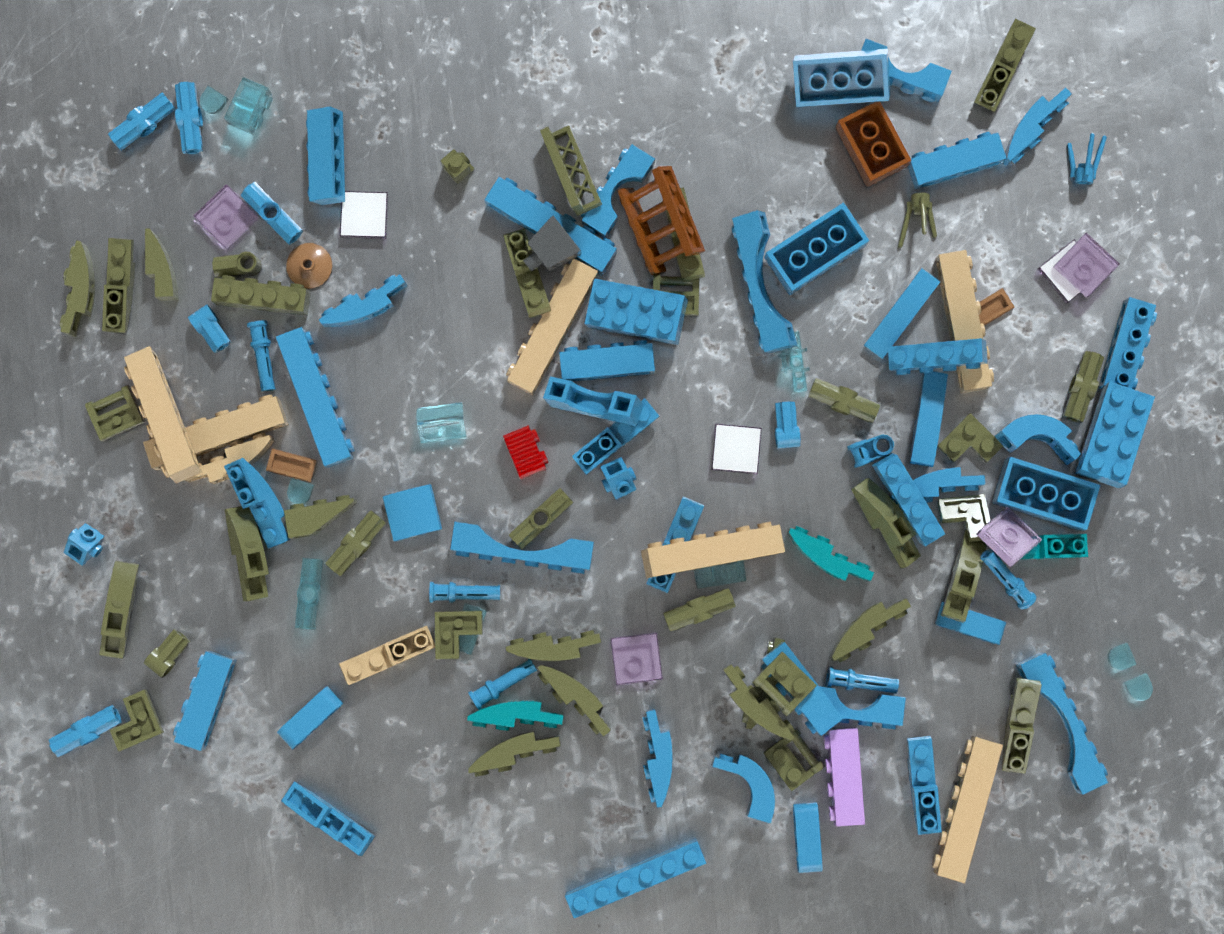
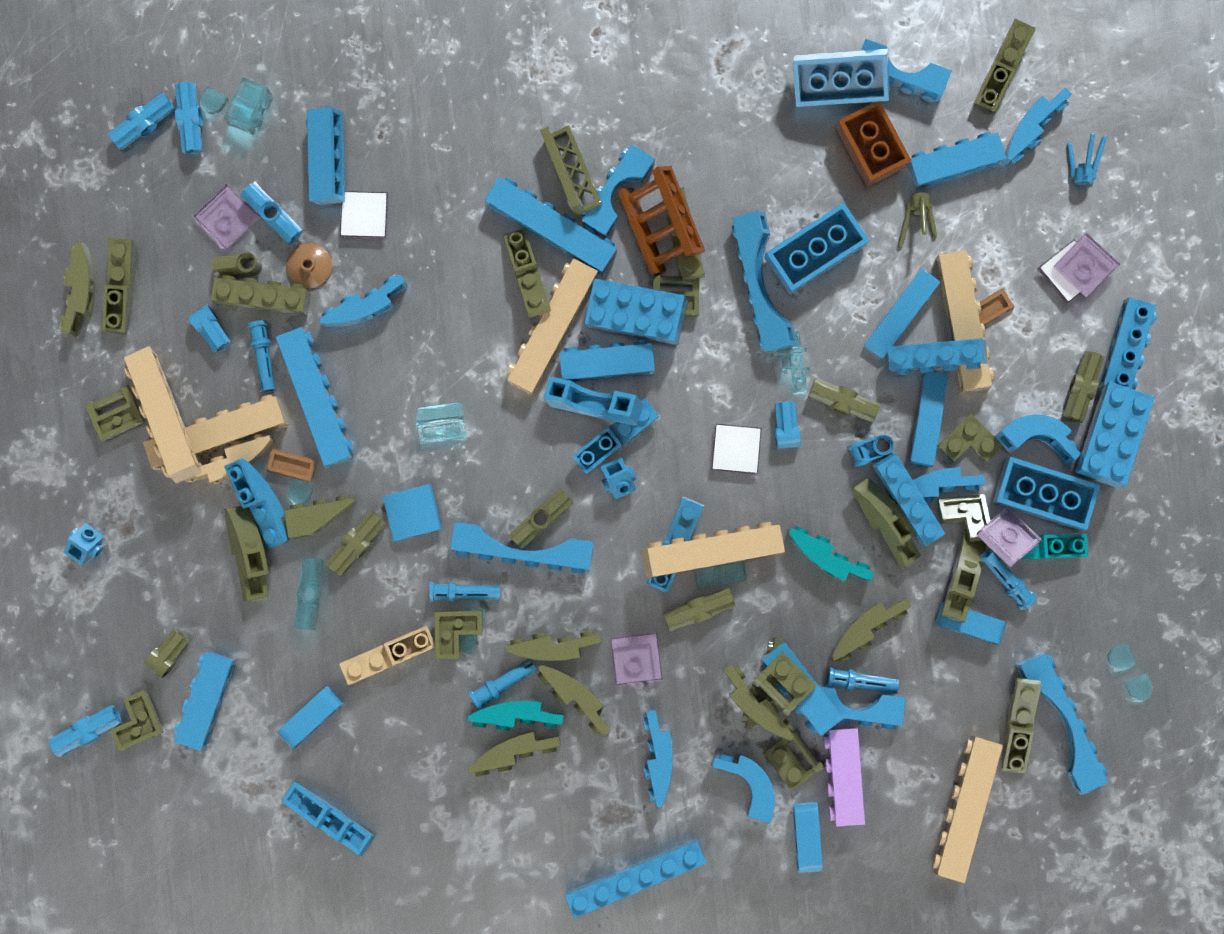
(118, 609): olive slope -> none
(160, 267): olive slope -> none
(457, 165): olive brick -> none
(525, 452): red brick -> none
(551, 247): dark grey torso -> none
(923, 785): dark azure slope -> none

